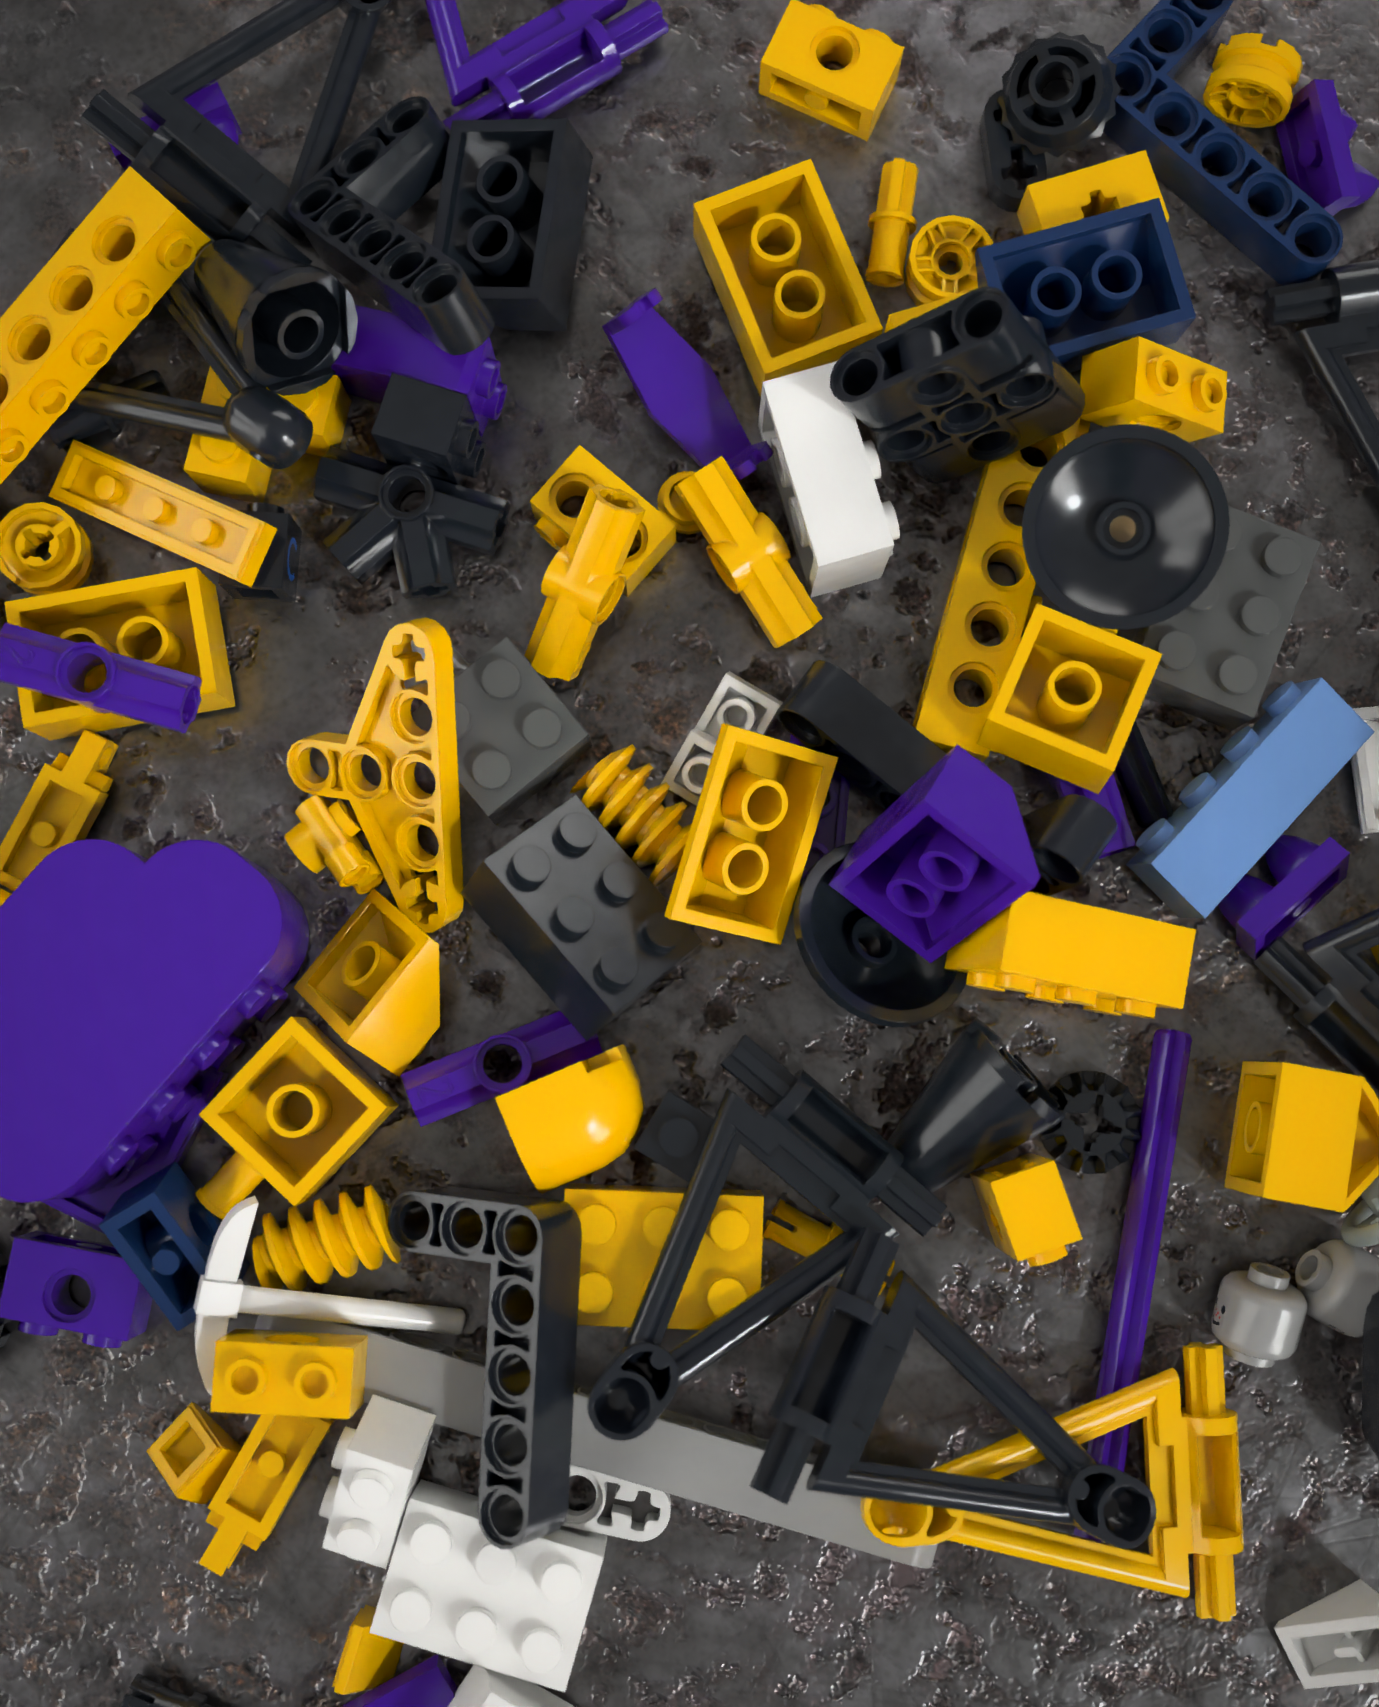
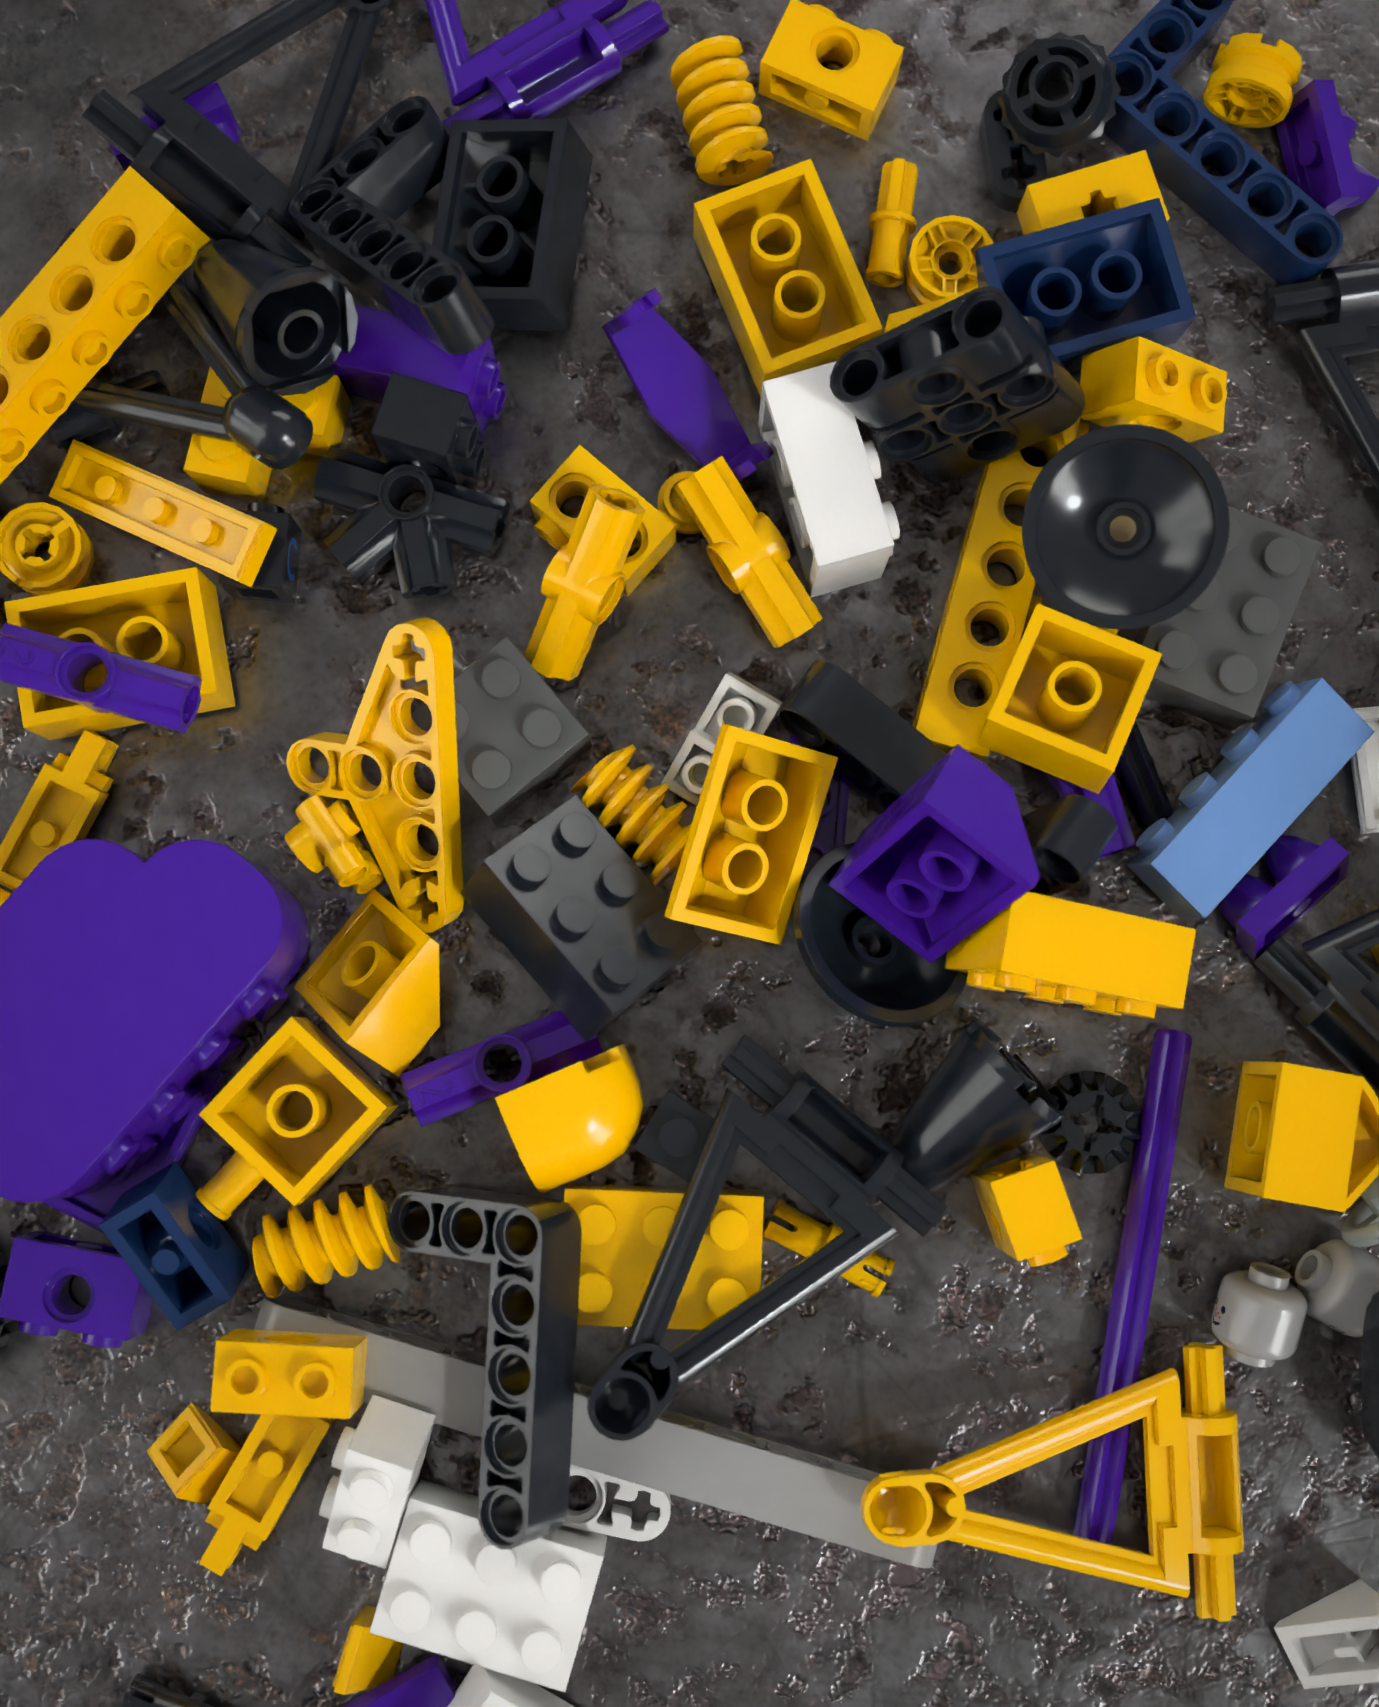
(224, 1295): white piece -> none
(720, 112): none -> yellow piece
(843, 1380): black piece -> none

